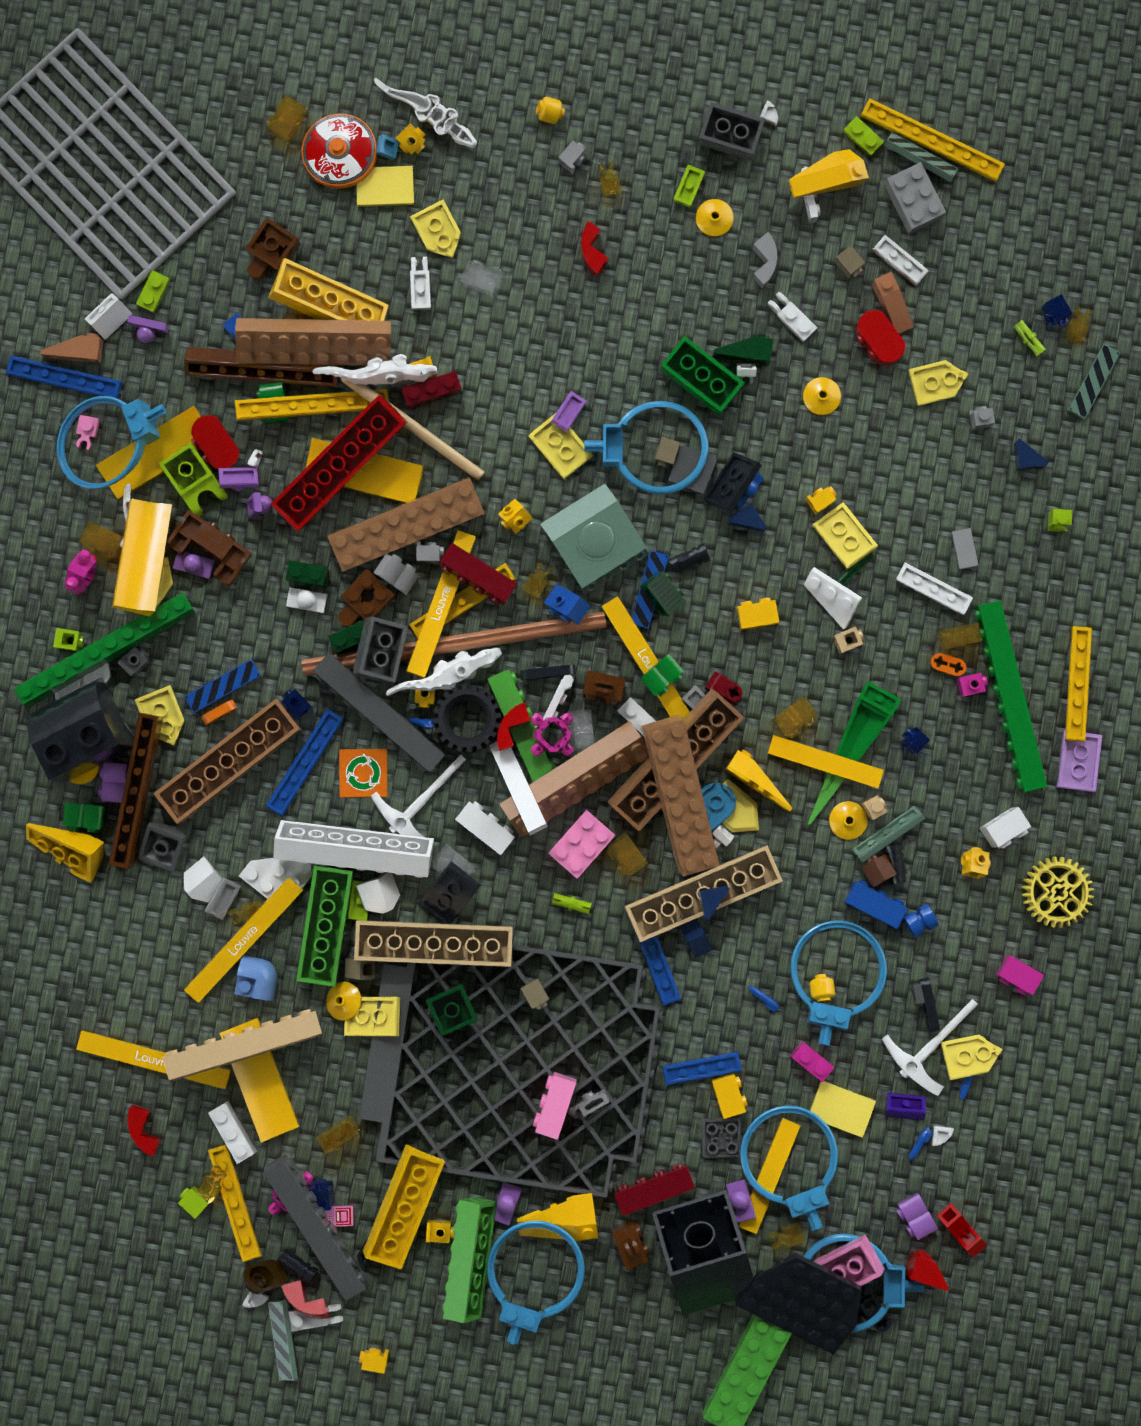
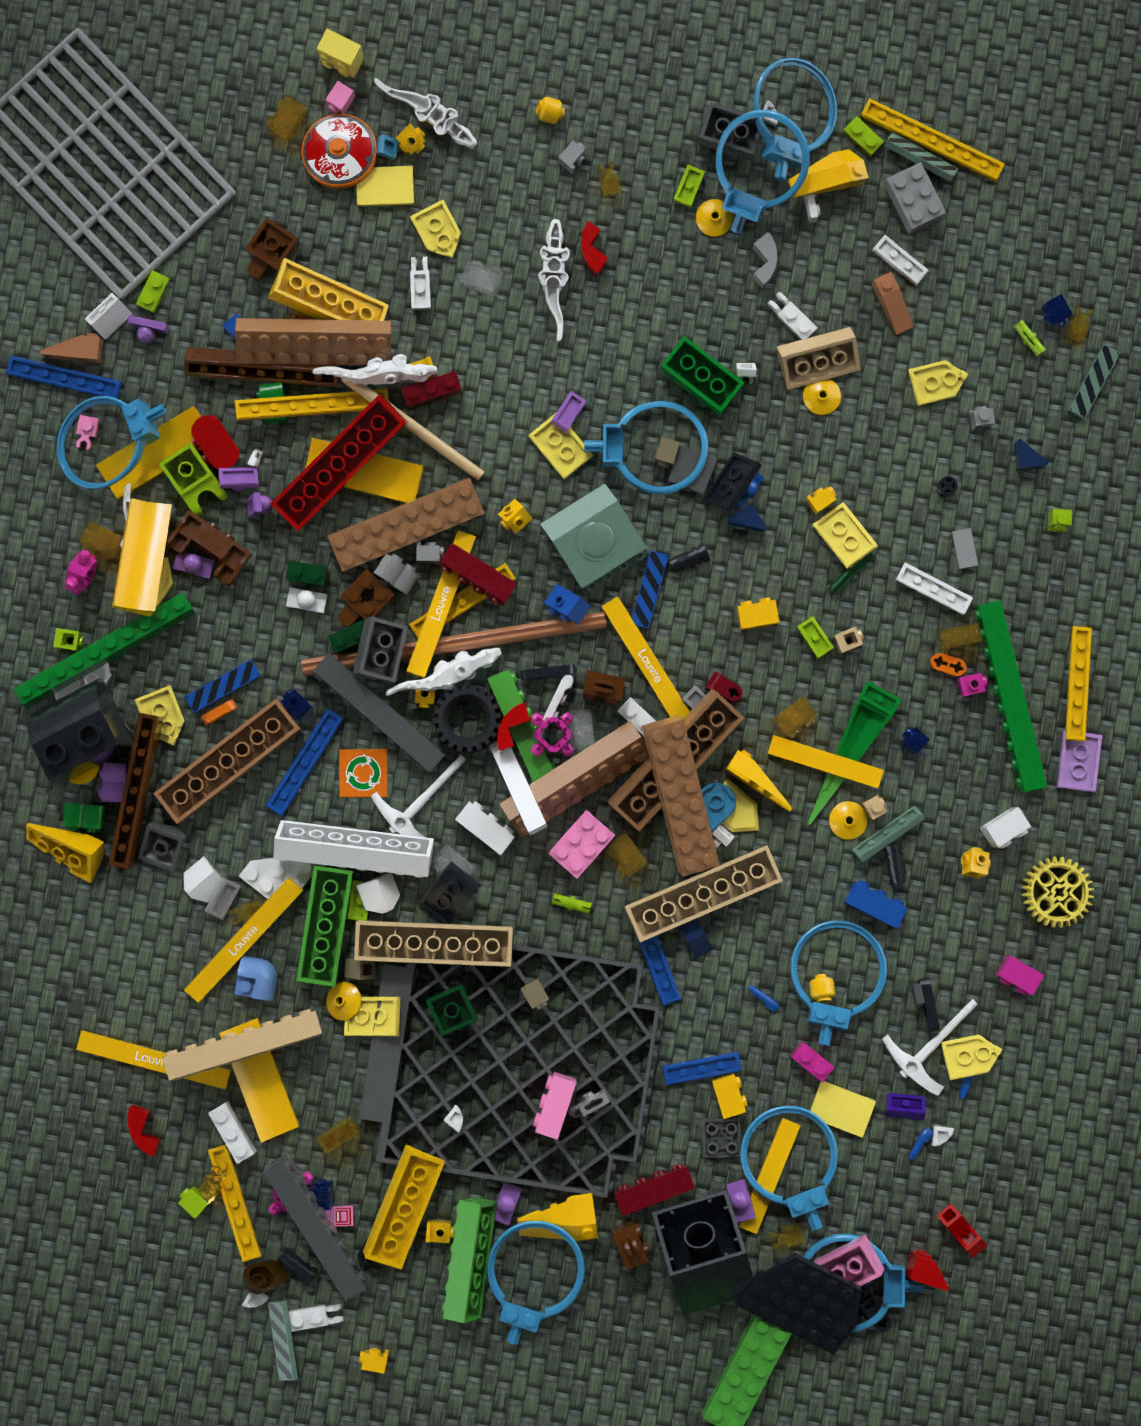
(142, 661): dark grey brick -> none
(296, 1295): brick -> none
(340, 53): none -> light yellow brick
(340, 98): none -> bright pink brick
(424, 723): blue piece -> none
(455, 1118): none -> white tile
(535, 582): clear yellow plate -> none
(553, 274): none -> white animal
(662, 675): green brick -> none
(663, 593): dark green brick -> none
(711, 899): dark blue slope -> none
(747, 205): none -> dark azure brick
(750, 350): dark green slope -> none
(783, 150): none -> dark azure brick
(815, 637): none -> lime plate
(819, 358): none -> tan slope
(833, 596): white wing -> none
(850, 262): dark tan brick -> none
(878, 870): reddish brown brick -> none
(879, 338): red brick -> none
(917, 1216): medium lavender brick -> none
(921, 920): blue wheel -> none
(949, 484): none -> black wheel

